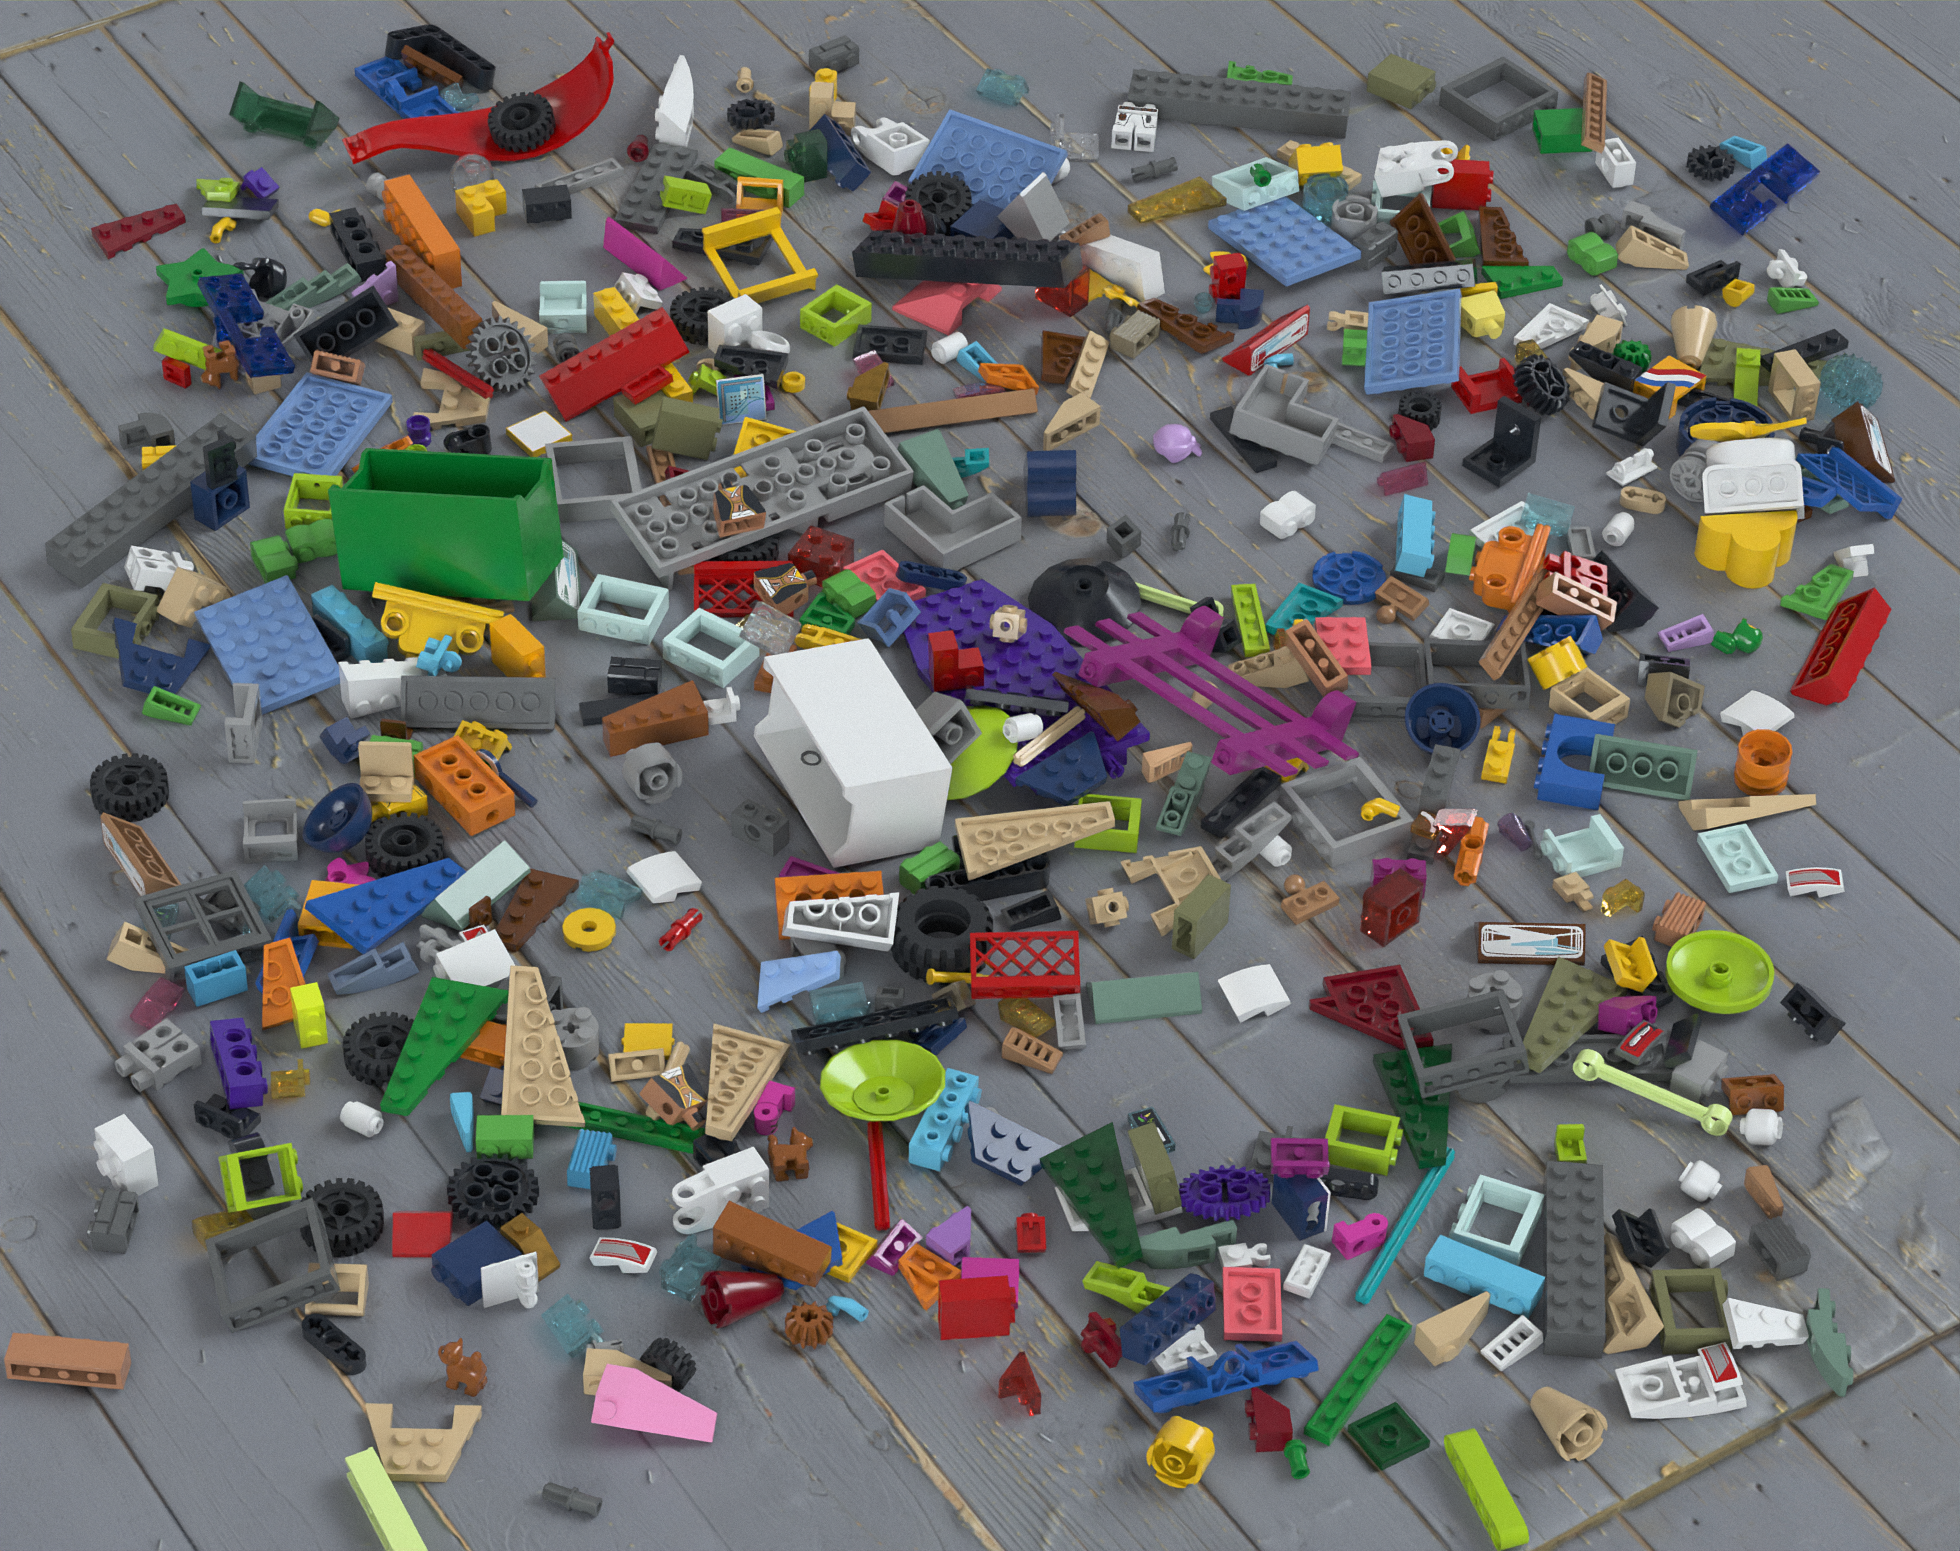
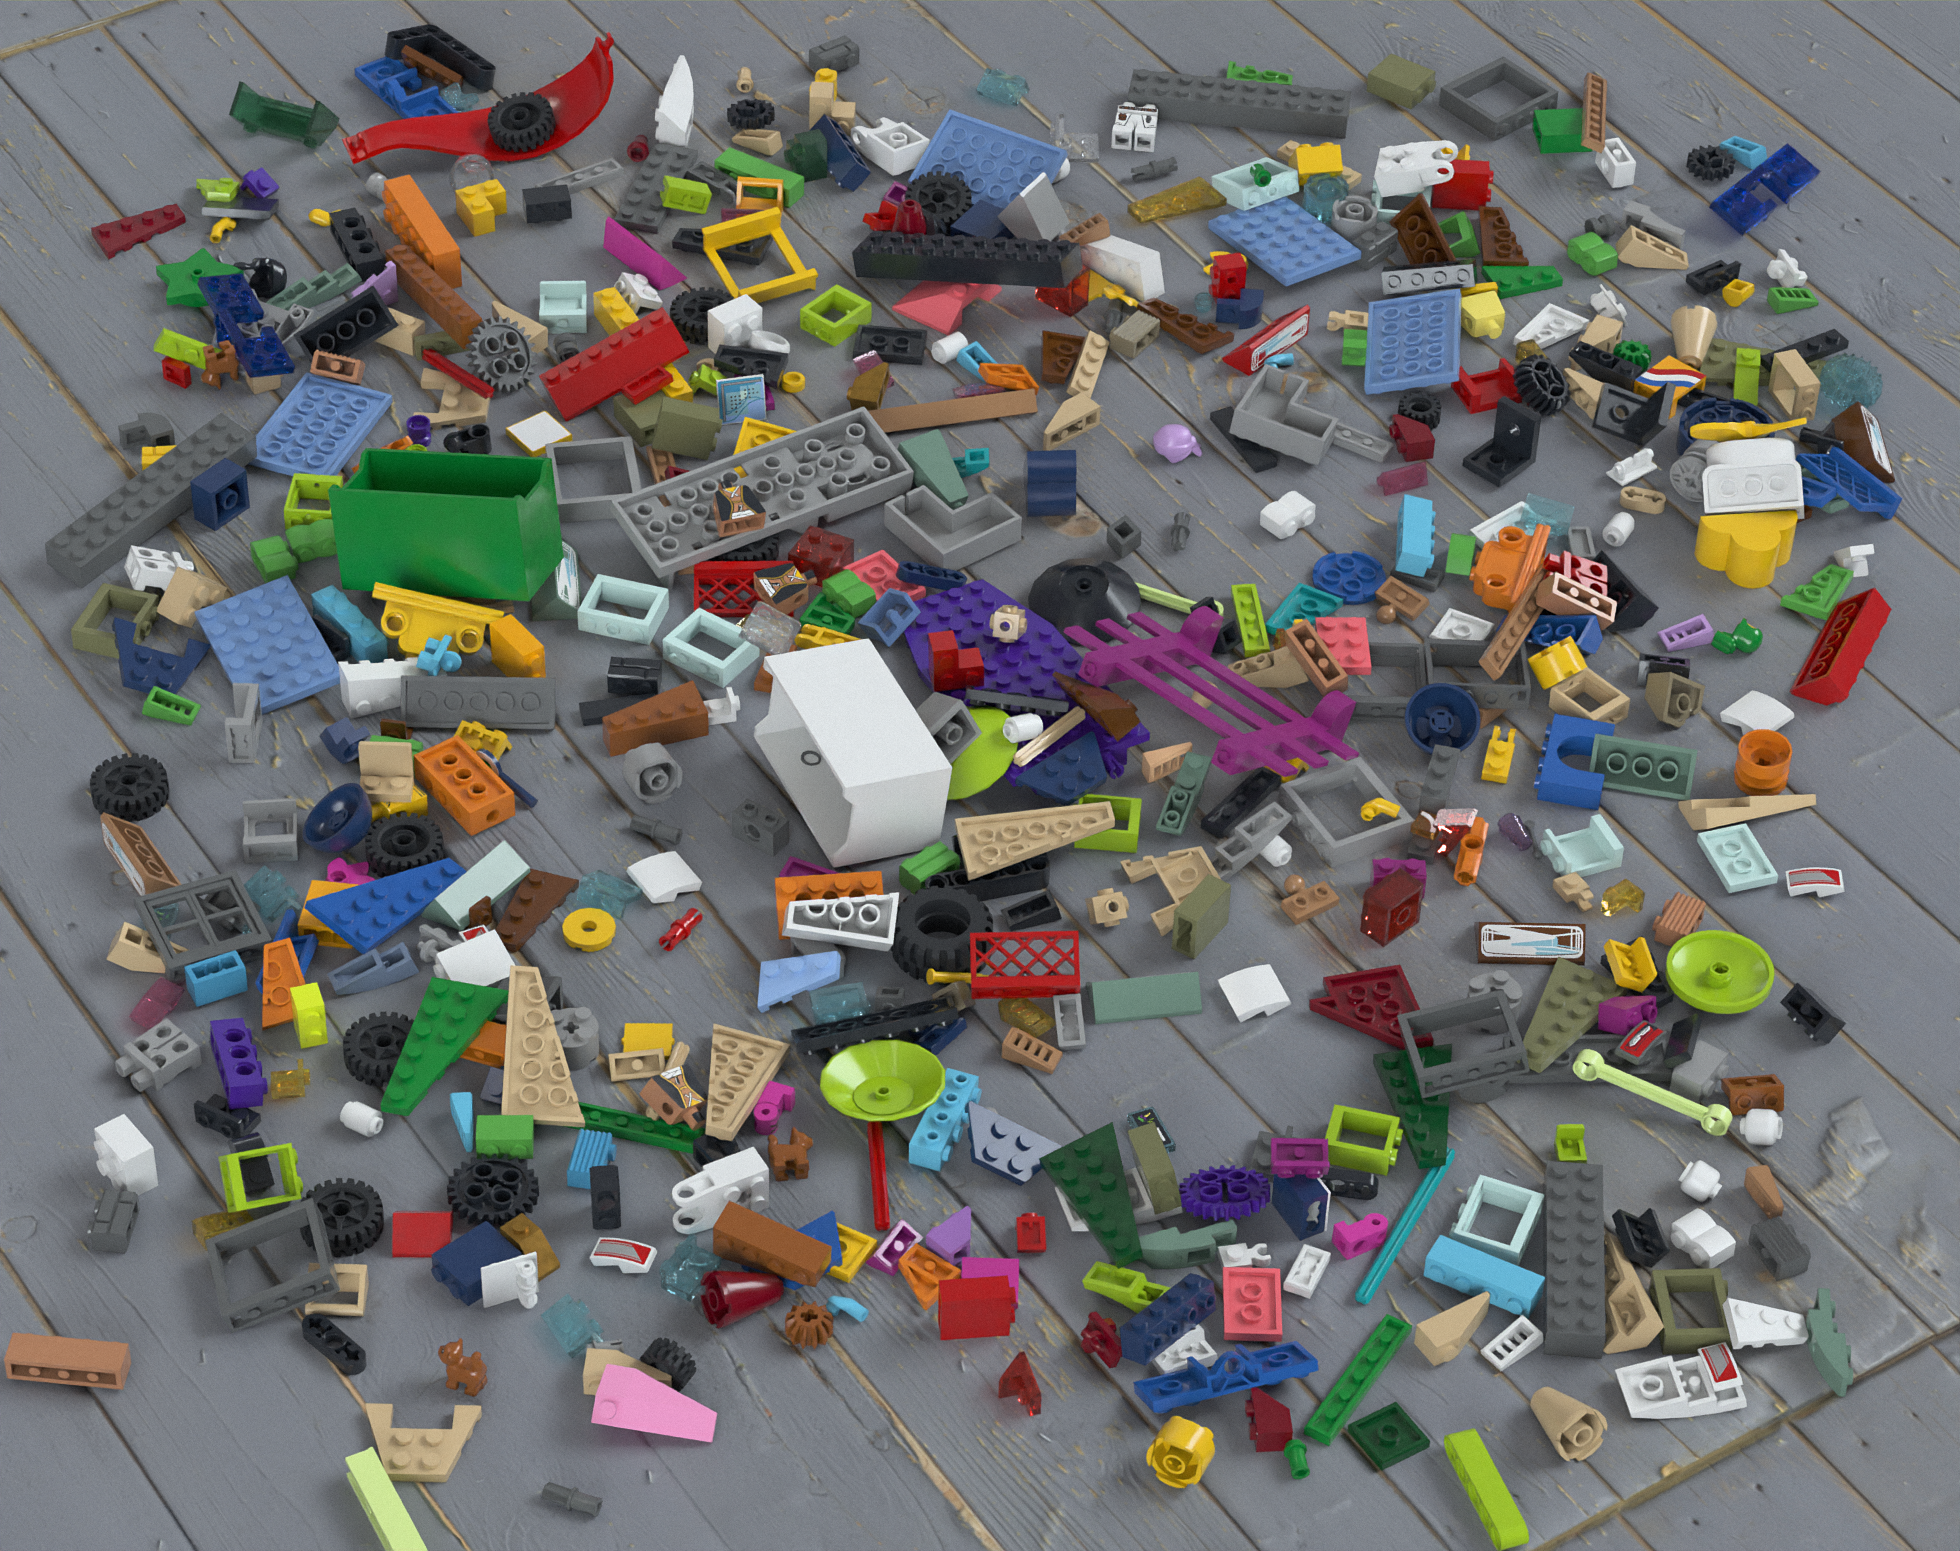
(220, 461): black bracket -> none

